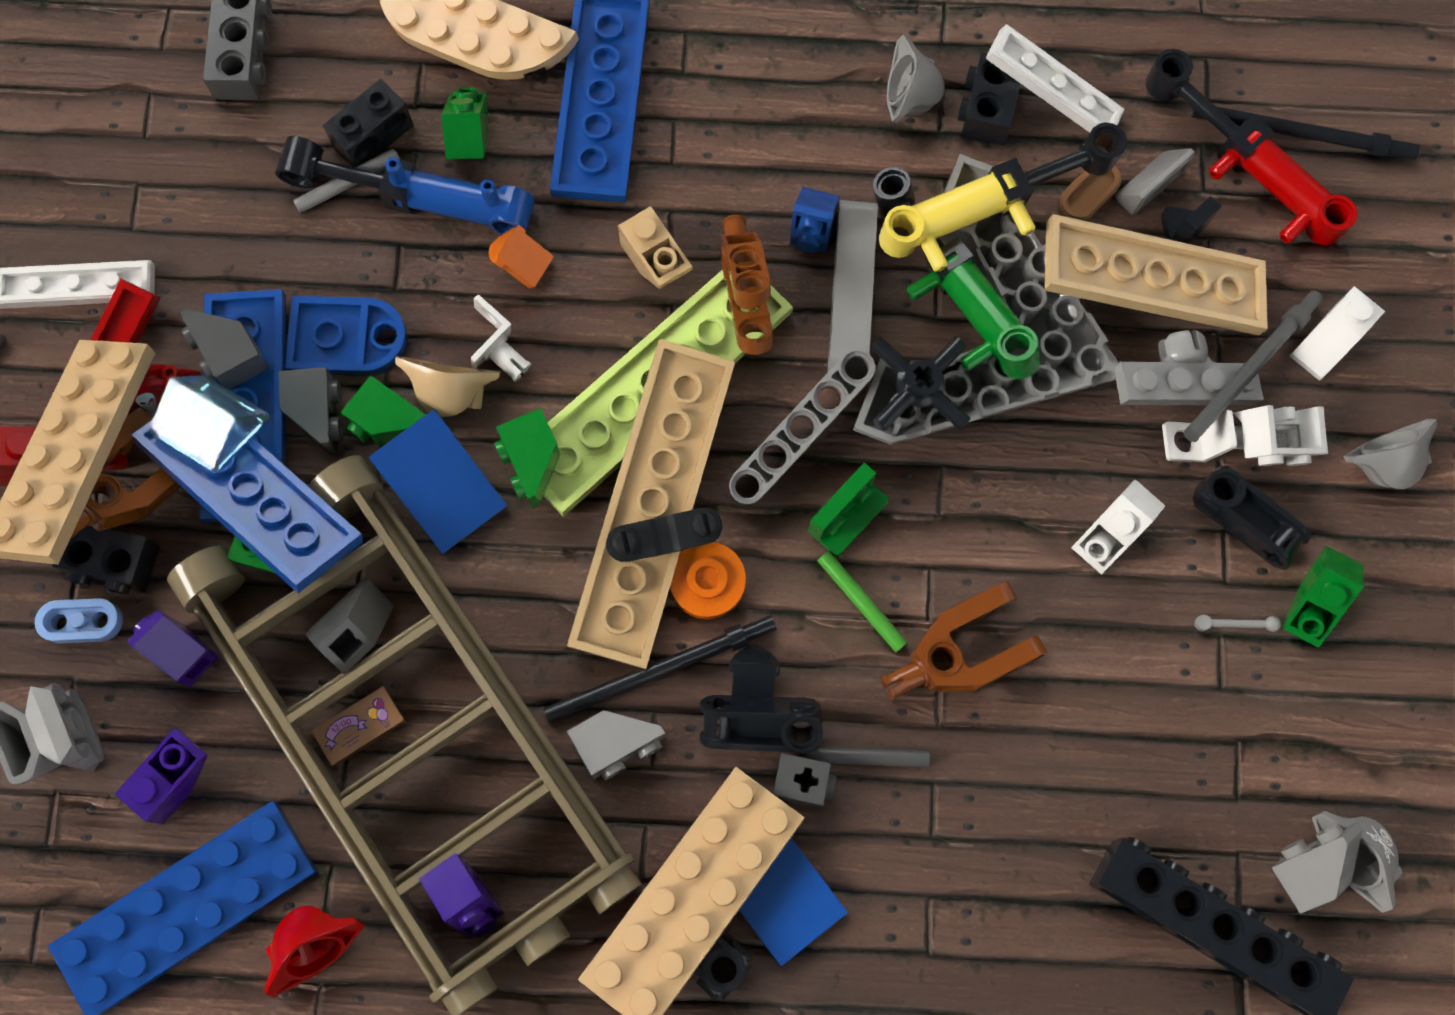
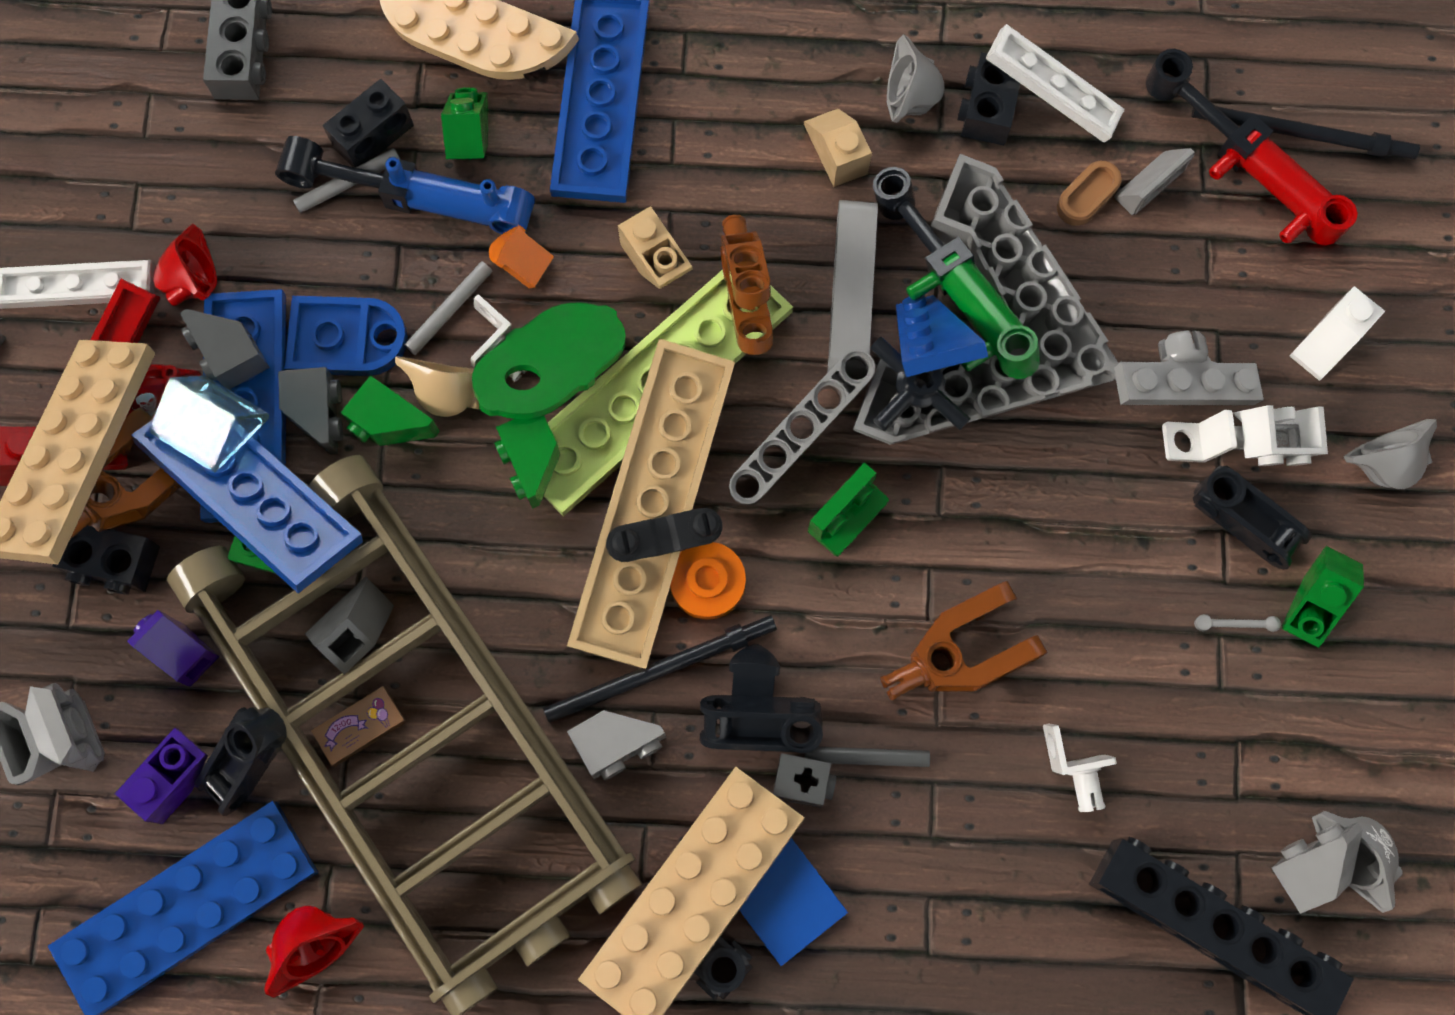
(81, 618): light blue plate -> none
(186, 268): none -> red hat
(242, 757): none -> black piece
(437, 481): blue tile -> none
(448, 308): none -> light grey bar
(461, 897): dark purple slope -> none
(562, 346): none -> green piece
(813, 219): blue slope -> none
(839, 146): none -> tan slope
(862, 601): bright green piece -> none
(934, 337): none -> blue wing
(1000, 192): light yellow piece -> none
(1083, 770): none -> white bracket
(1118, 527): white slope -> none
(1155, 275): tan plate -> none
(1186, 225): black tile -> none
(1292, 322): dark grey bar -> none

